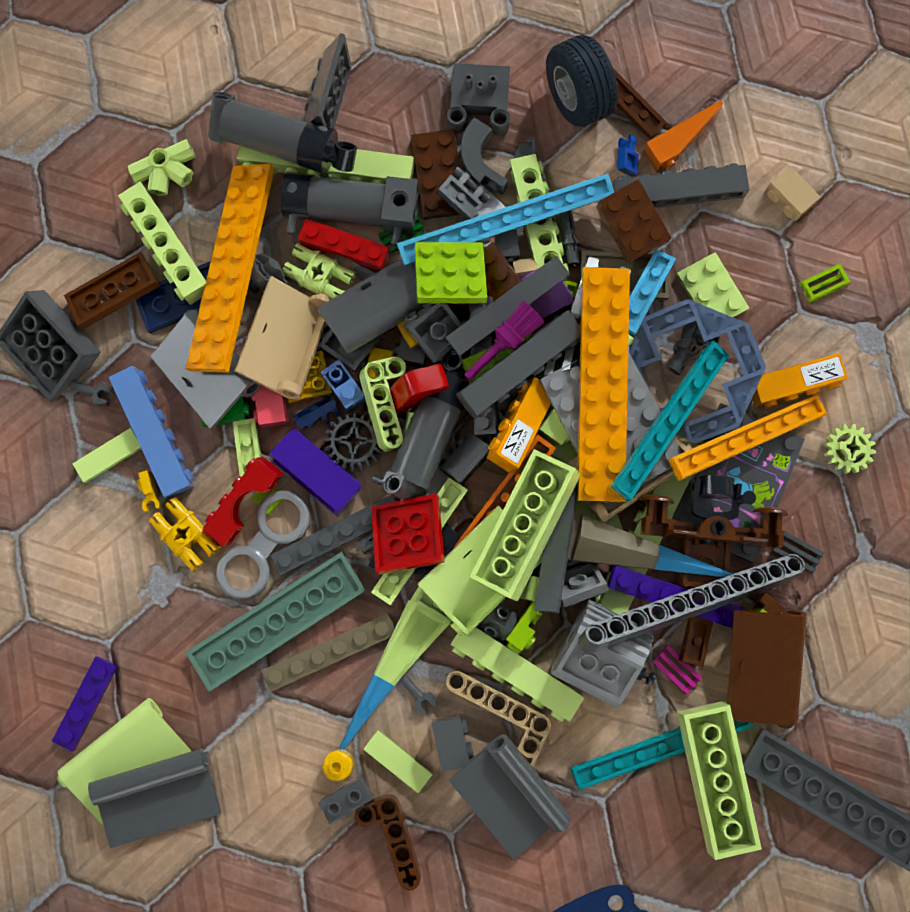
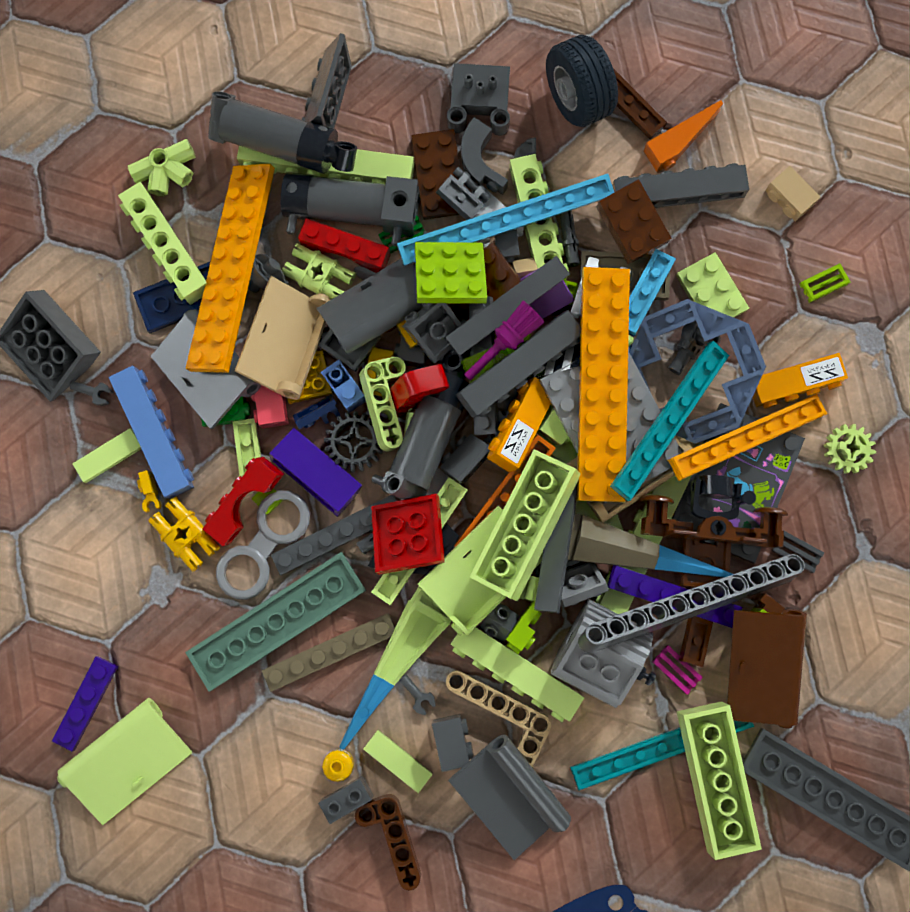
(111, 291): reddish brown plate -> none
(155, 797): dark grey door -> none
(627, 157): blue plate -> none

